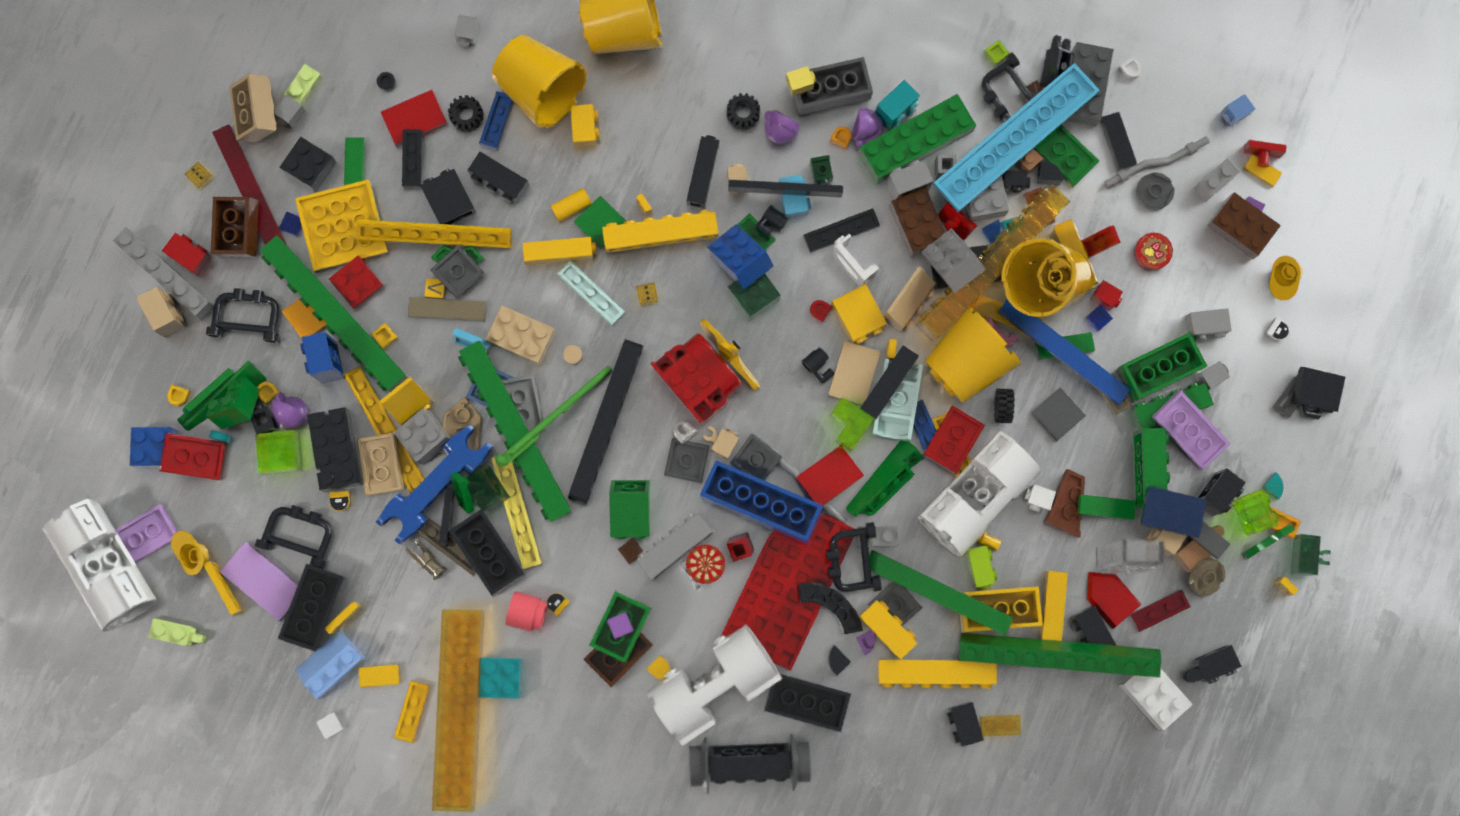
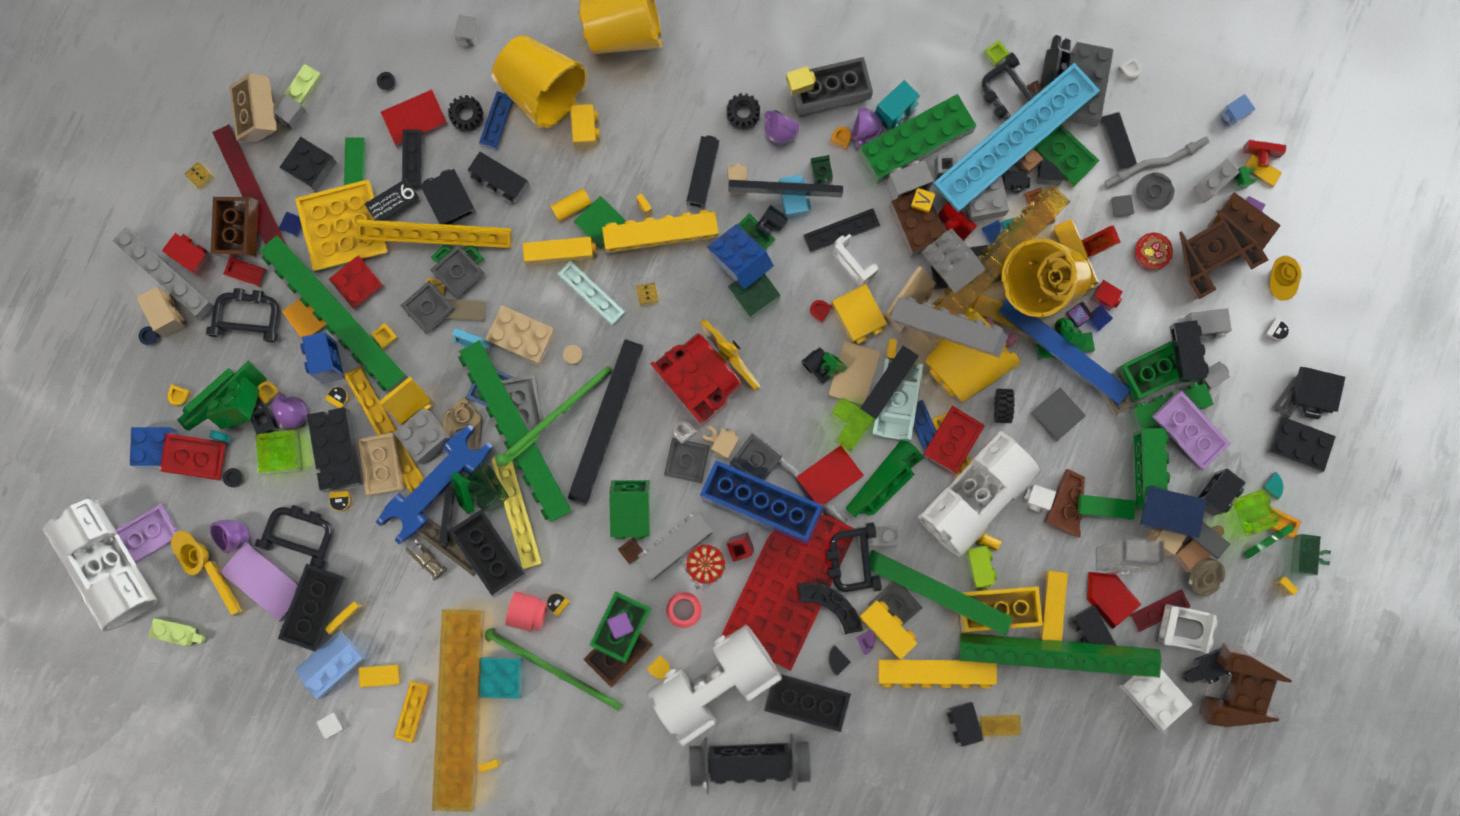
(148, 336): none -> dark blue tile
(228, 534): none -> medium lavender piece
(233, 477): none -> black tile
(244, 272): none -> red tile
(337, 396): none -> tile
(391, 200): none -> black sticker
(427, 307): none -> dark grey tile
(489, 765): none -> yellow tile
(491, 635): none -> bright green bar
(693, 620): none -> coral piece
(834, 363): none -> green tile
(923, 200): none -> yellow tile
(948, 326): none -> light grey brick
(1069, 332): none -> green plate
(1080, 314): none -> tile
(1122, 205): none -> dark grey tile
(1167, 630): none -> white panel
(1189, 351): none -> black brick
(1215, 247): none -> reddish brown wedge
(1243, 178): none -> green tile
(1248, 690): none -> reddish brown wedge
(1301, 444): none -> black plate

